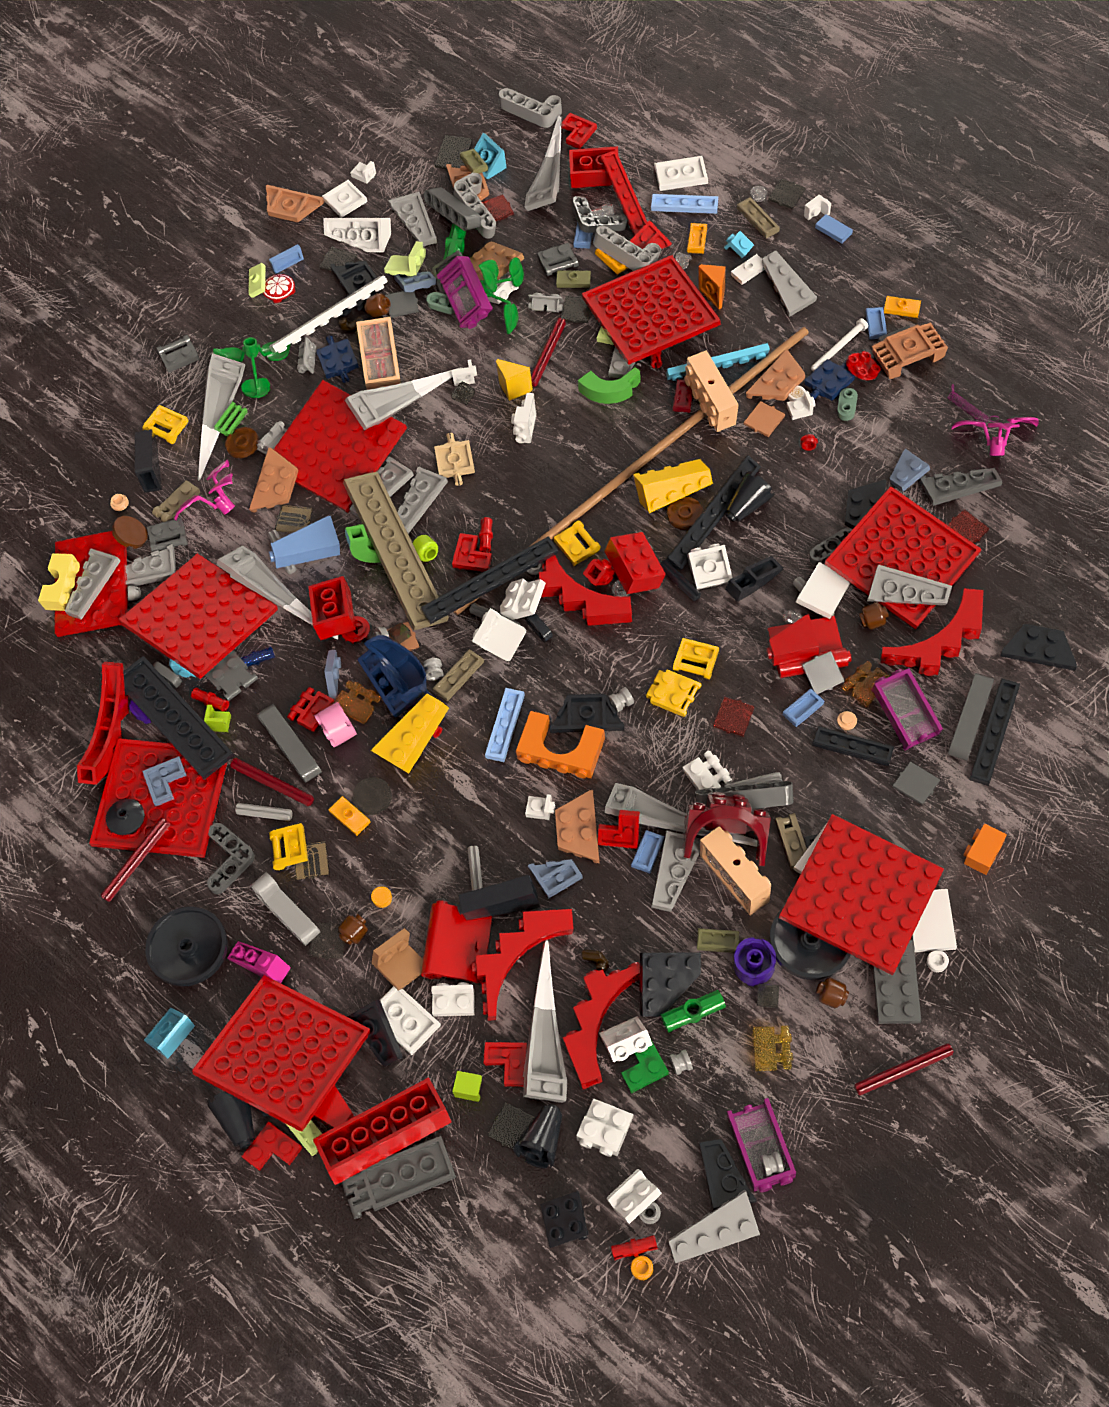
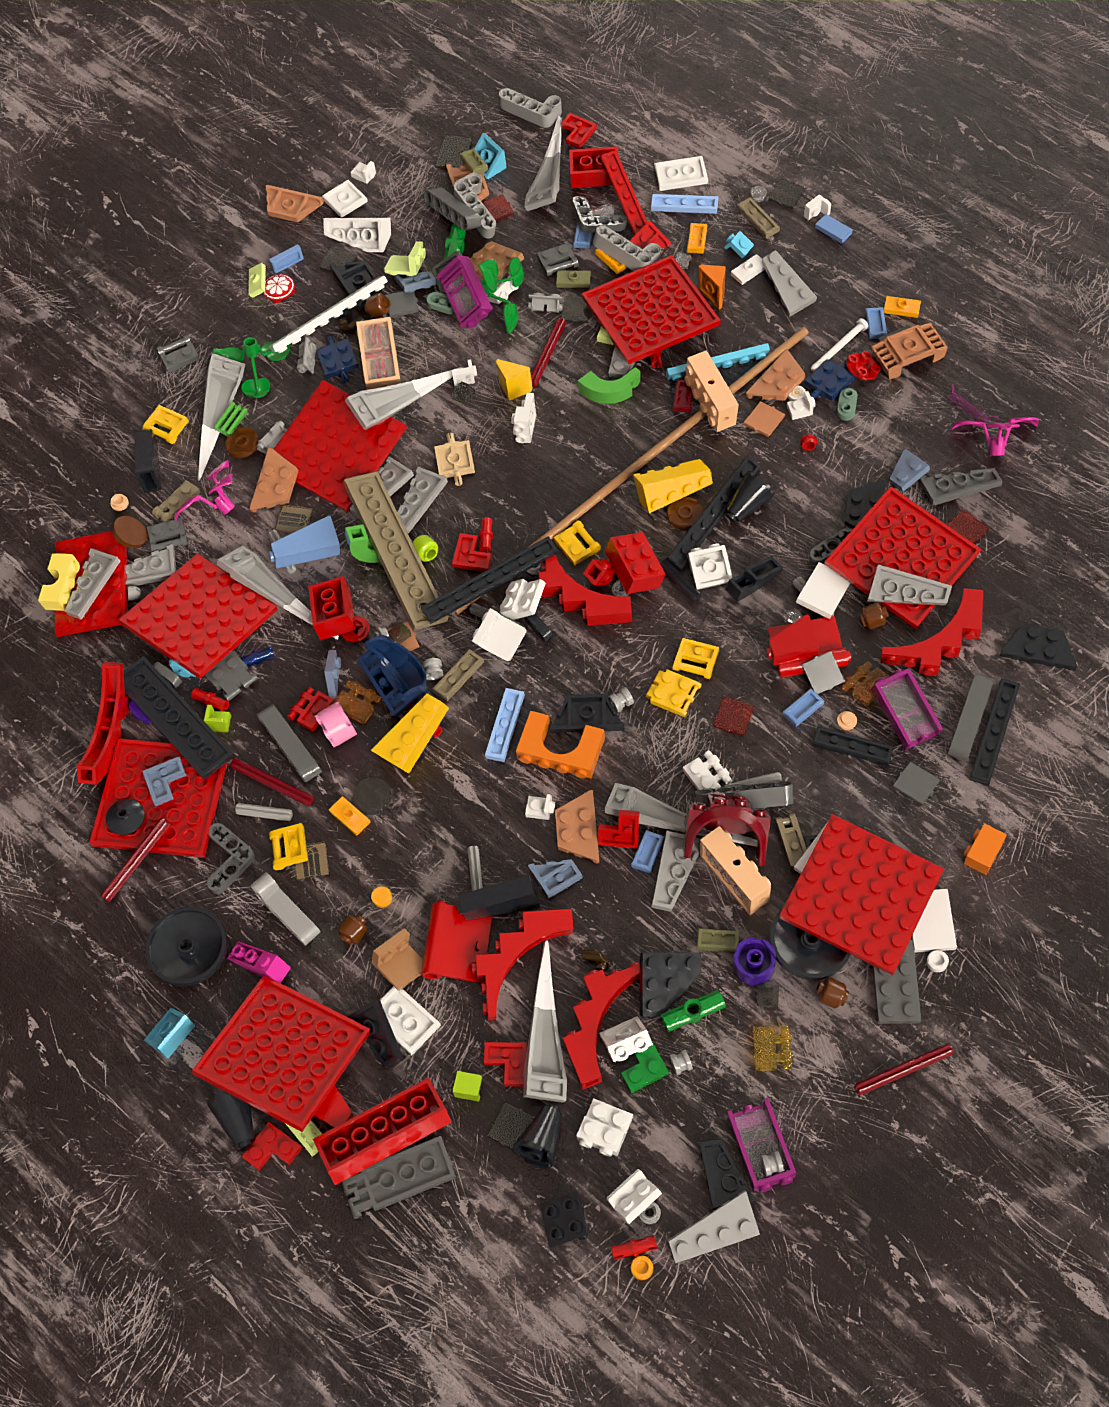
(415, 217): light grey wing -> none
(453, 999): white bracket -> none

